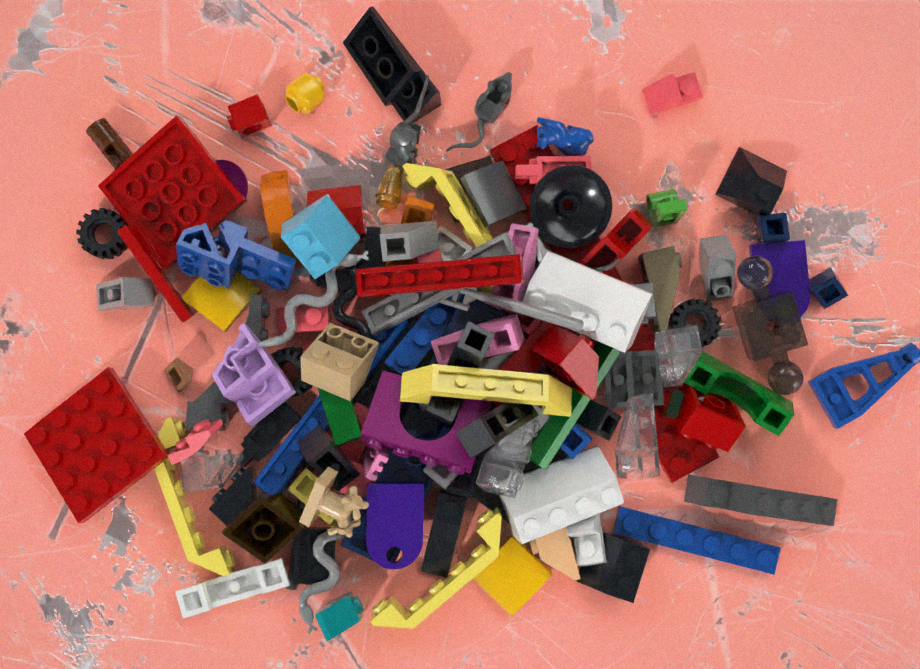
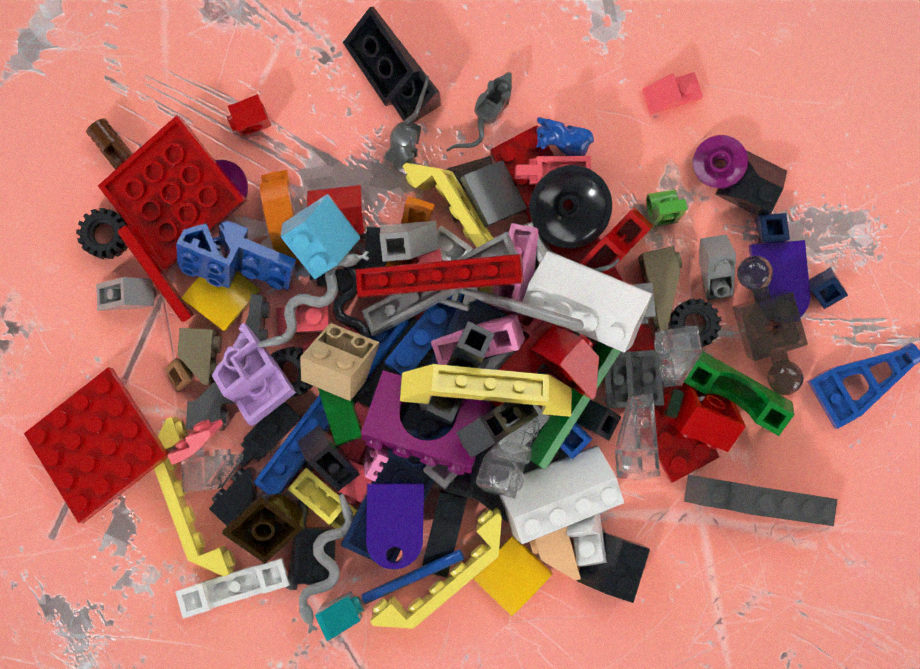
(199, 352): none -> dark tan slope
(305, 93): yellow head -> none
(331, 504): tan piece -> none
(390, 189): clear yellow cone -> none
(412, 576): none -> blue bar
(696, 540): blue plate -> none
(715, 149): none -> magenta dish

